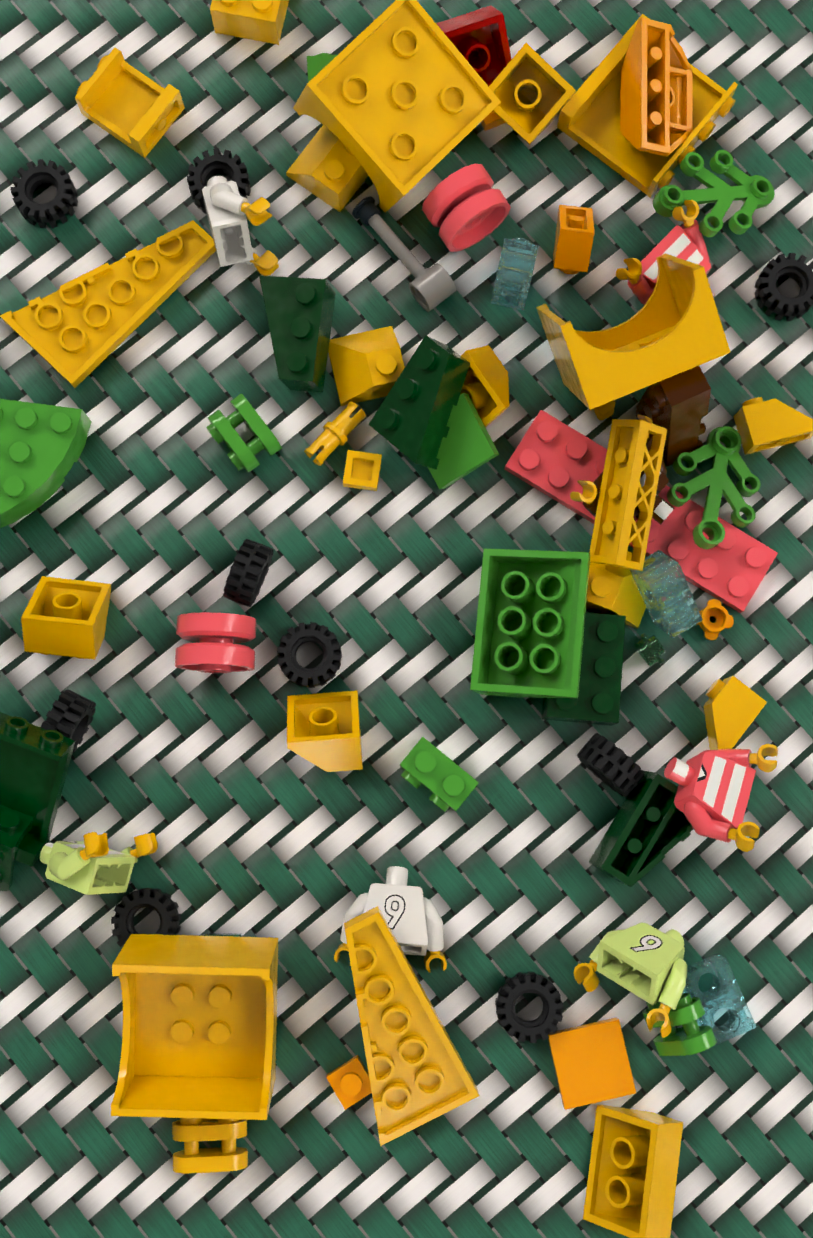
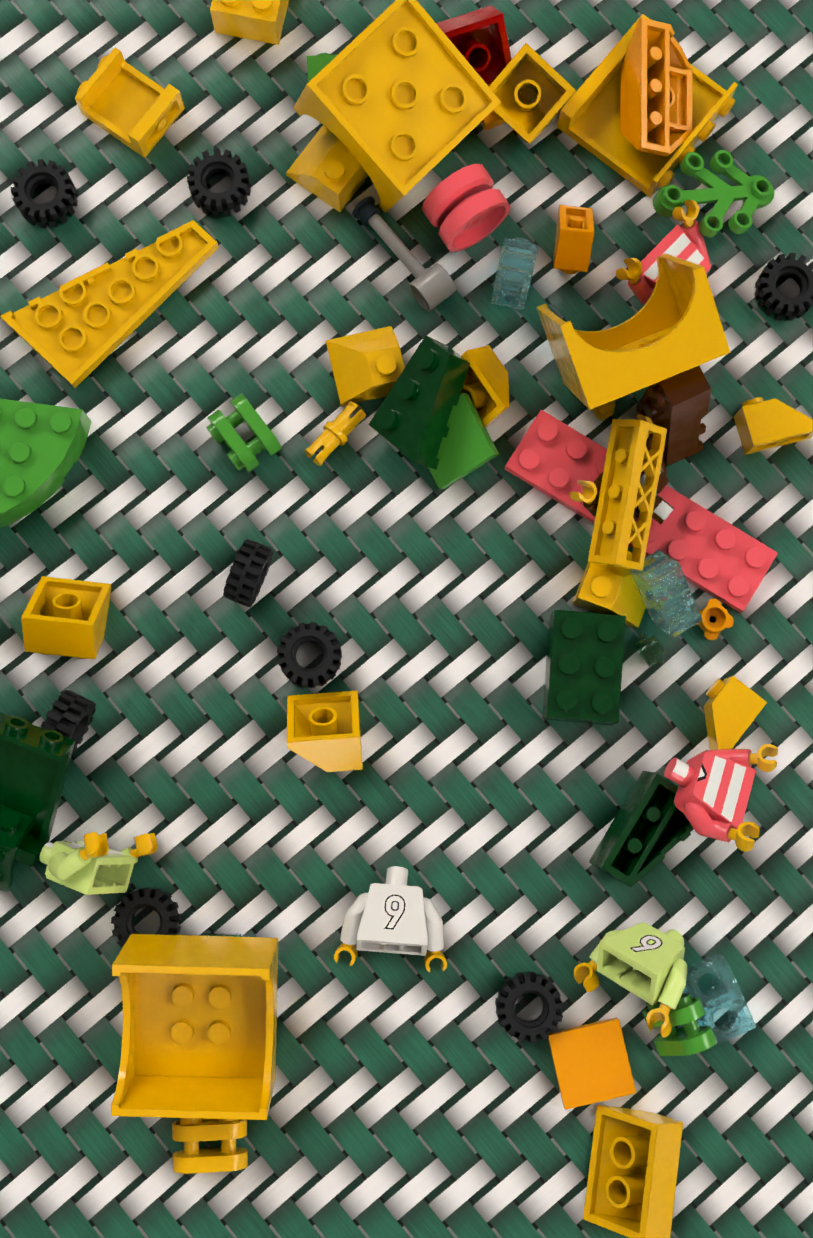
(216, 637): coral wheel -> none
(230, 227): white torso -> none
(299, 328): dark green wedge -> none
(350, 1082): light orange plate -> none
(362, 470): yellow plate -> none
(406, 1047): yellow wing -> none
(439, 774): bright green brick -> none
(530, 623): bright green slope -> none
(611, 764): black tyre -> none
(718, 483): bright green plant -> none

